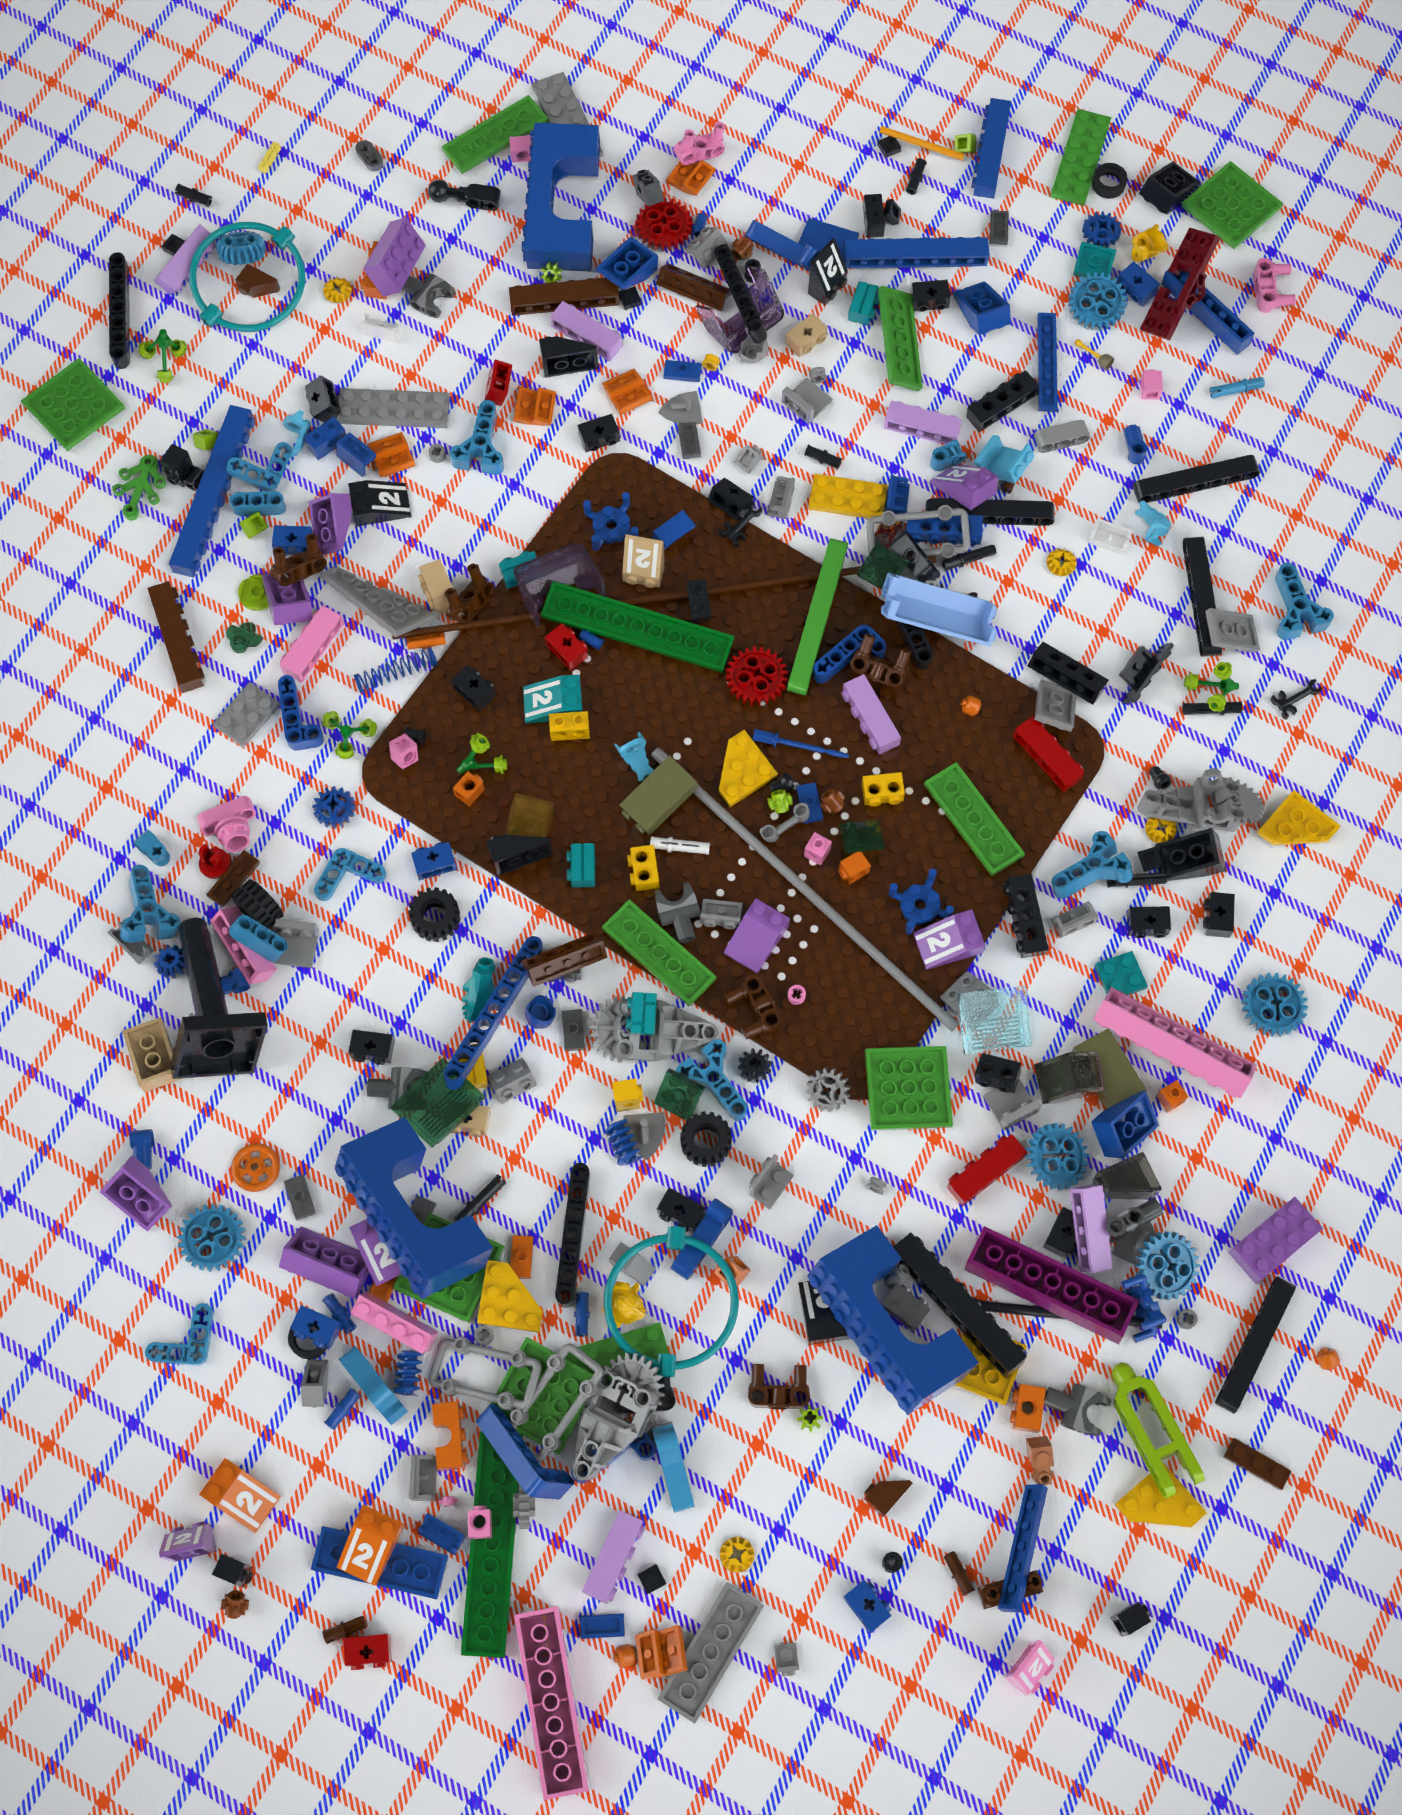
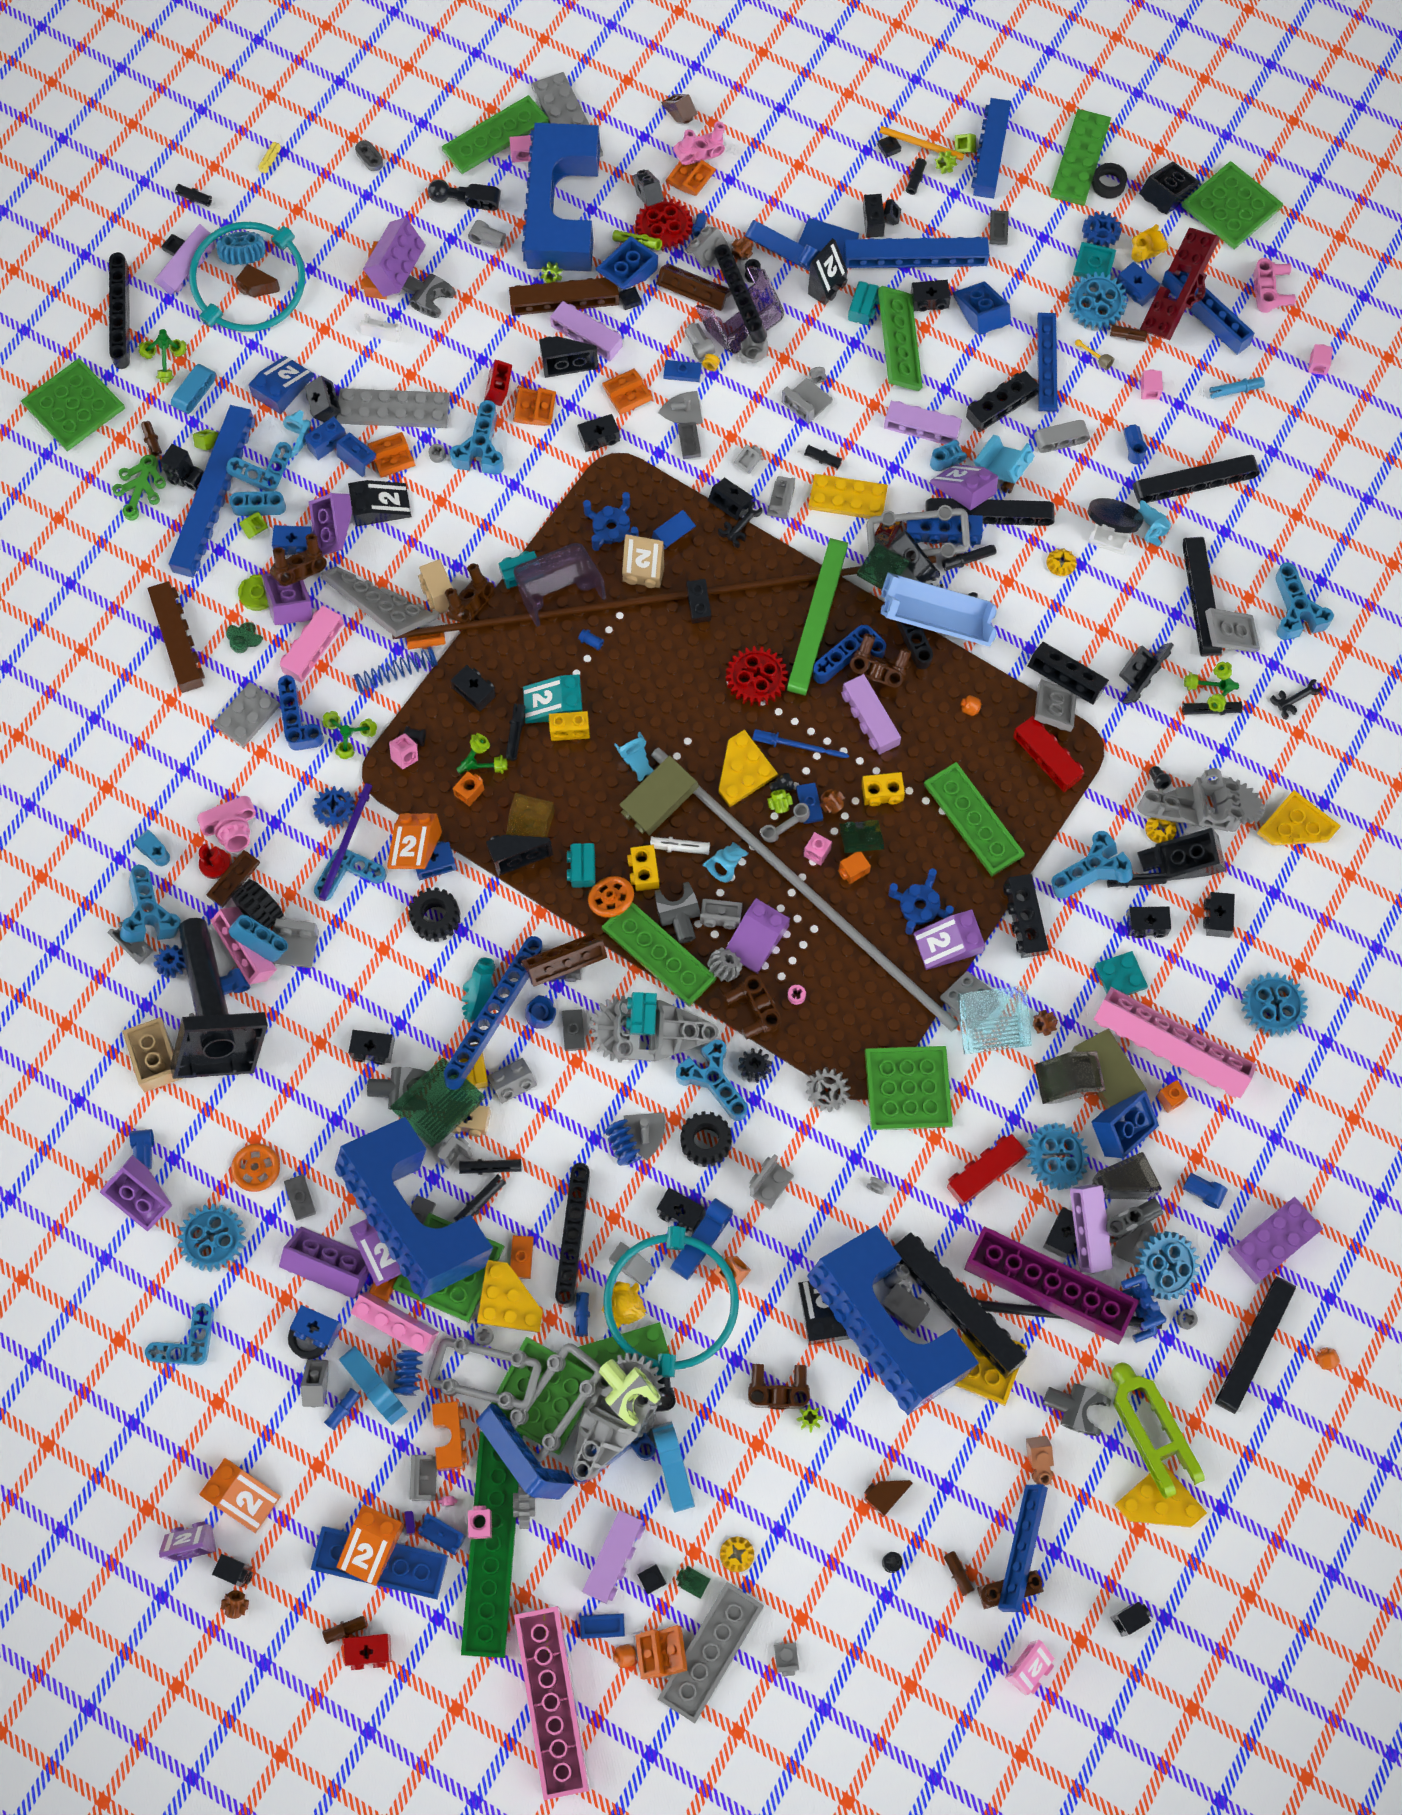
(151, 438): none -> reddish brown axle
(193, 388): none -> dark azure beam
(280, 383): none -> blue slope
(334, 295): yellow gear -> none
(339, 1313): blue pin -> none
(363, 798): none -> dark purple bar
(409, 1523): none -> dark purple tile
(413, 841): none -> orange slope
(451, 1150): none -> light grey bracket
(482, 233): none -> light grey piece
(490, 1166): none -> black pin
(515, 731): none -> black axle
(566, 646): red brick -> none
(614, 900): none -> orange plate
(626, 1390): none -> yellowish green connector
(627, 1095): yellow brick -> none
(637, 626): green plate -> none
(649, 242): none -> lime pin
(679, 1094): clear green plate -> none
(680, 107): none -> reddish brown slope
(692, 1581): none -> clear green bracket
(700, 343): none -> light grey piece
(725, 964): none -> light grey gear
(728, 859): none -> medium azure hair
(806, 335): tan brick -> none
(855, 1600): blue brick -> none
(898, 494): blue hinge -> none
(946, 162): none -> lime gear
(999, 1068): black brick -> none
(1011, 1107): light grey bracket -> none
(1035, 1397): orange brick -> none
(1045, 1022): none -> dark orange gear
(1074, 919): light grey hinge -> none
(1115, 514): none -> black tile
(1128, 333): none -> reddish brown axle
(1210, 1192): none -> blue piece
(1257, 1464): reddish brown plate -> none
(1320, 359): none -> bright pink brick

